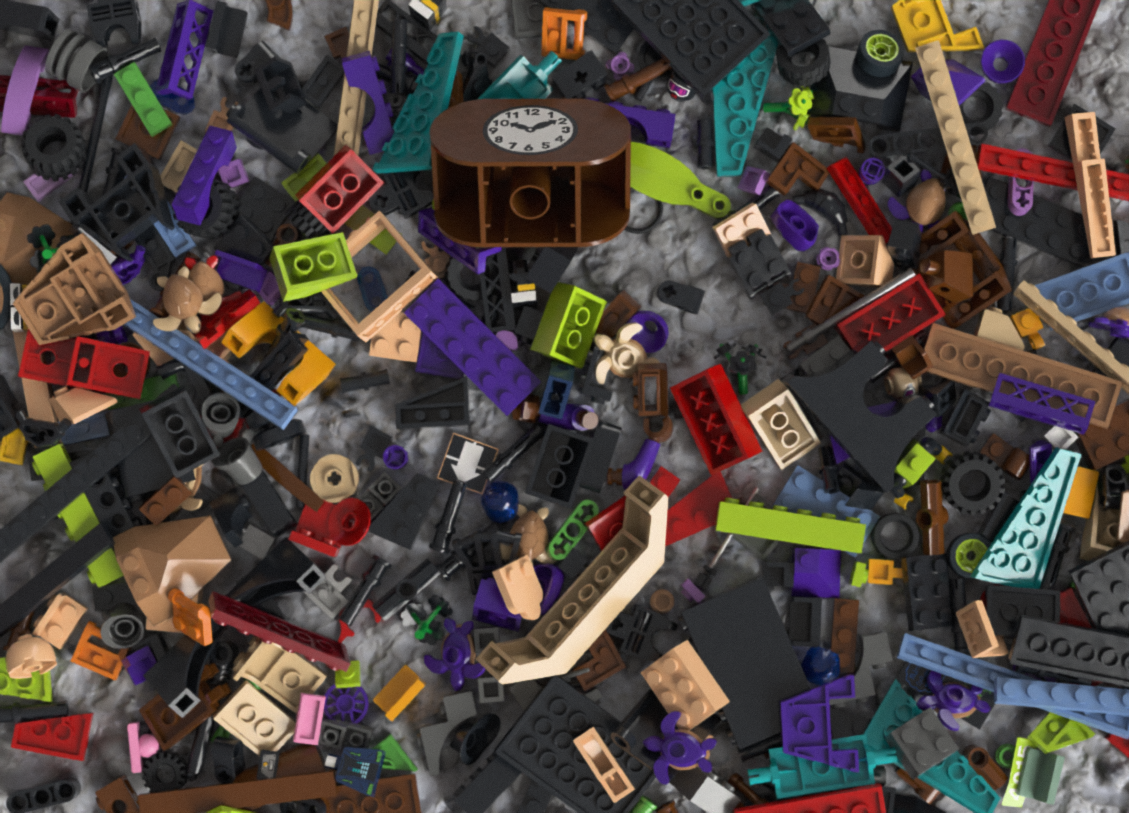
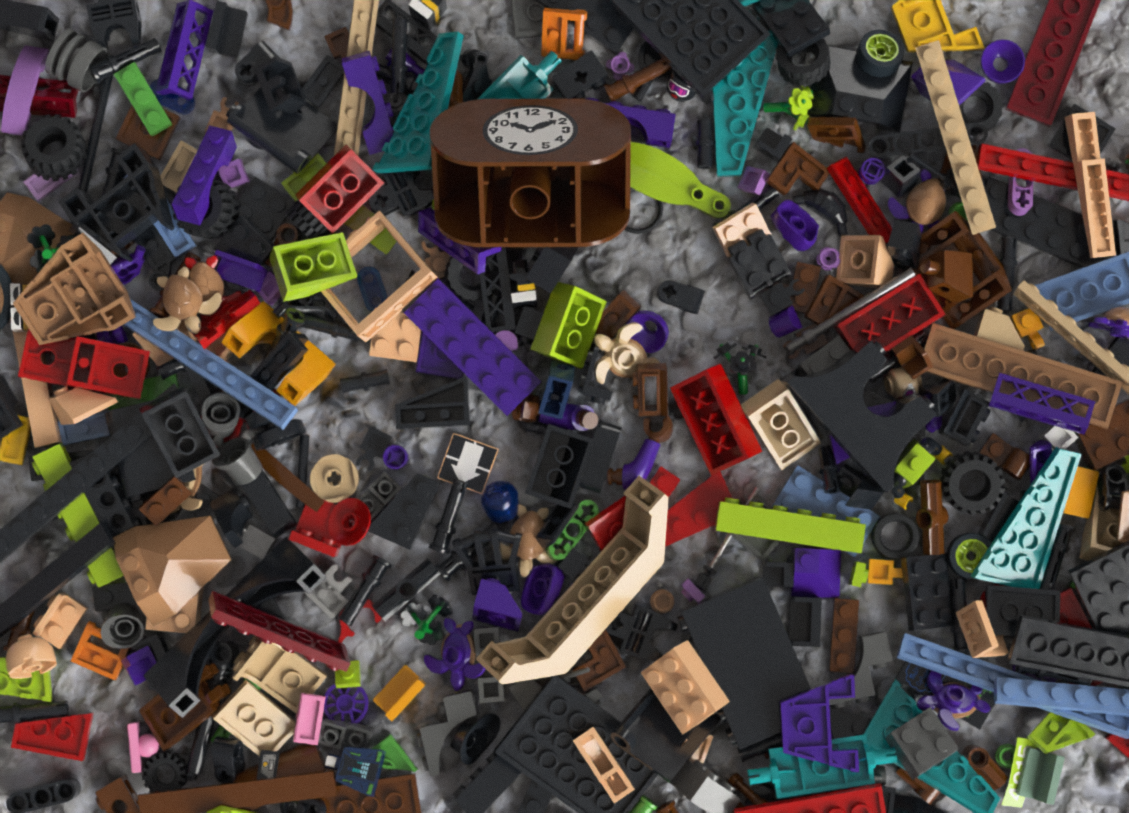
(42, 432): black piece -> none
(191, 617): orange plate -> none
(490, 45): black plate -> none
(515, 451): black pin -> none
(520, 588): light nougat plate -> none
(555, 525): none -> black slope
(678, 749): dark purple animal -> none
(784, 322): none -> dark purple brick
(820, 665): clear blue hair -> none

